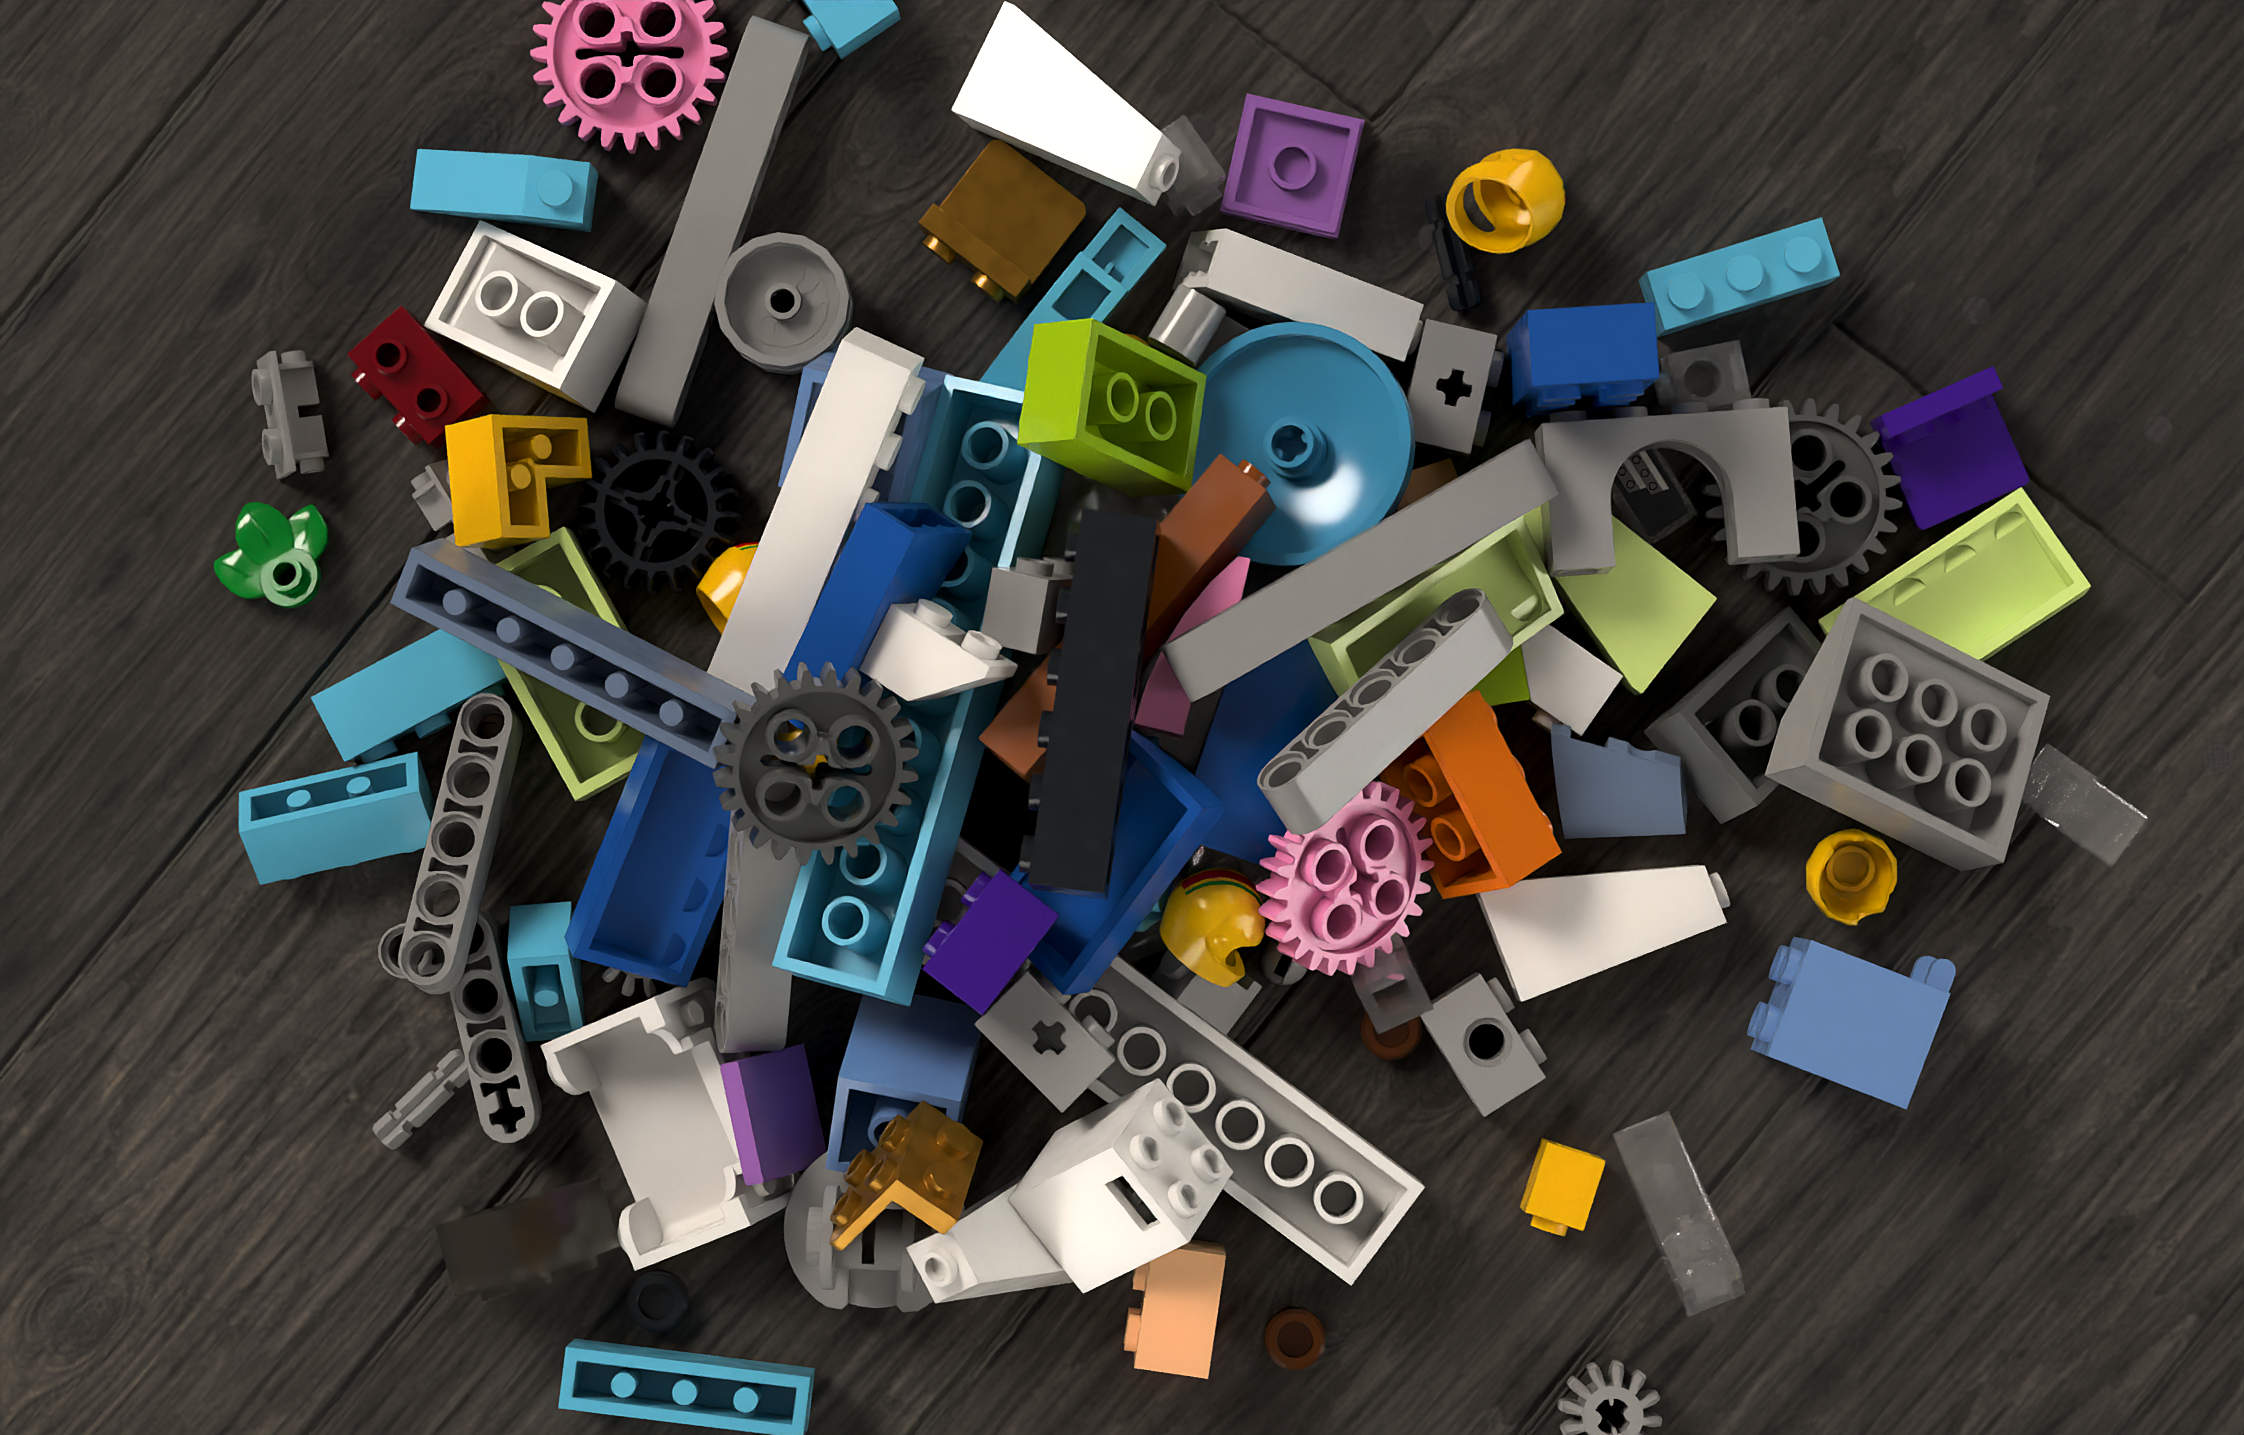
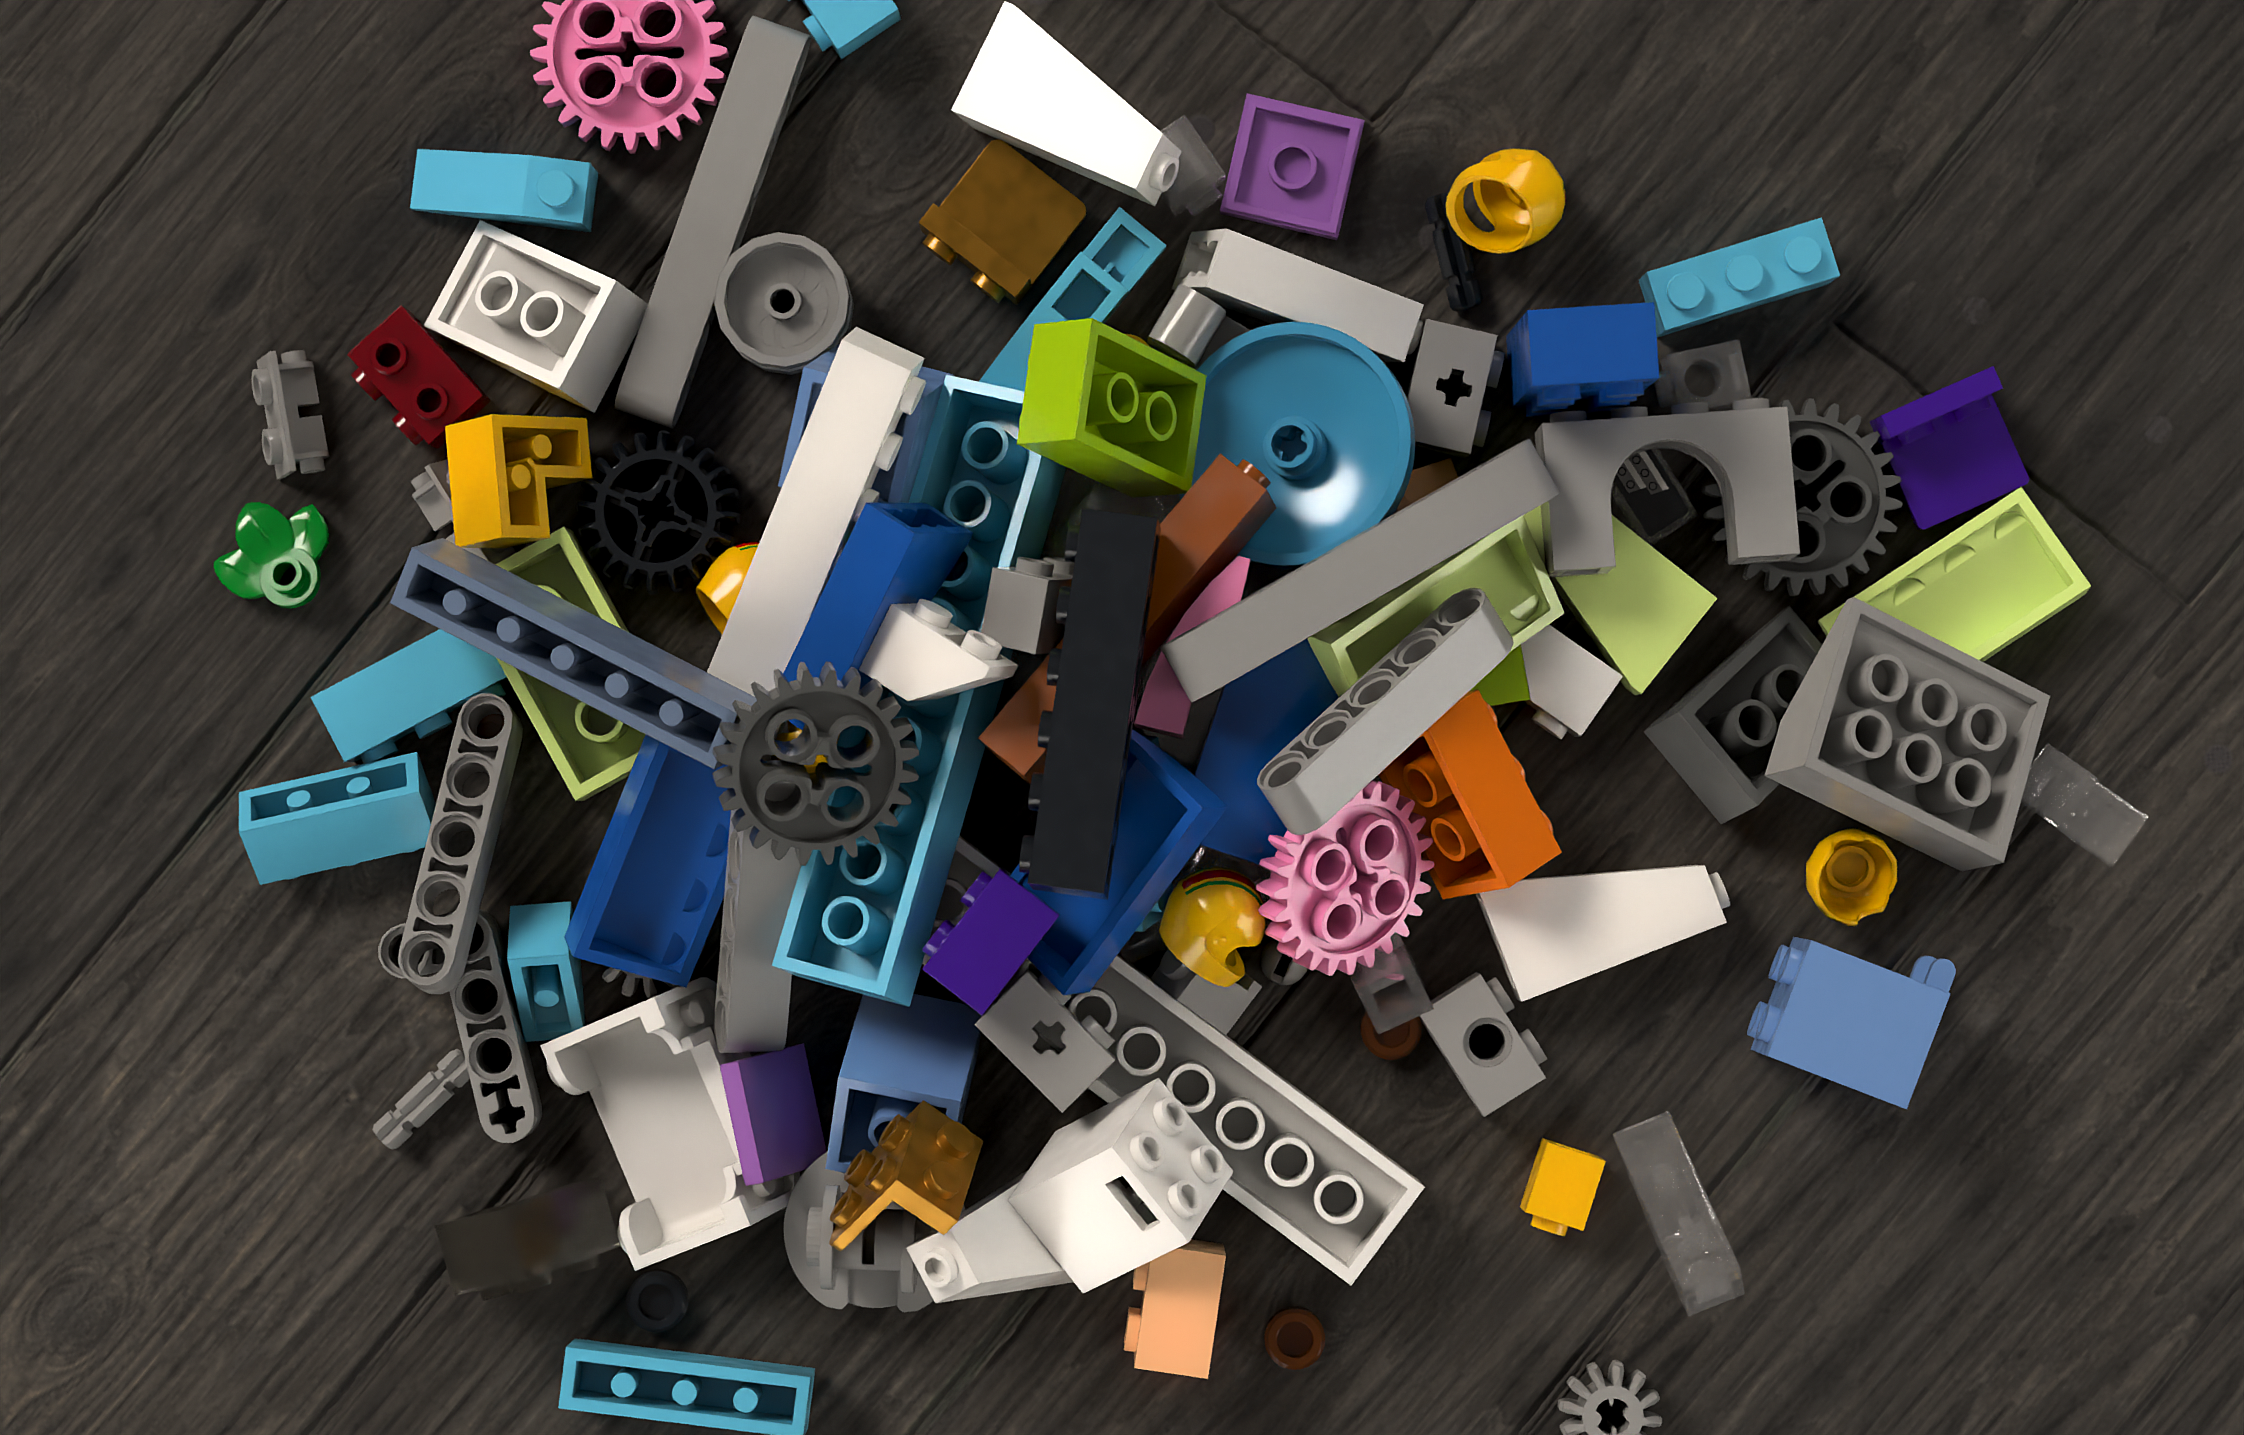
(1617, 788): sand blue slope -> none

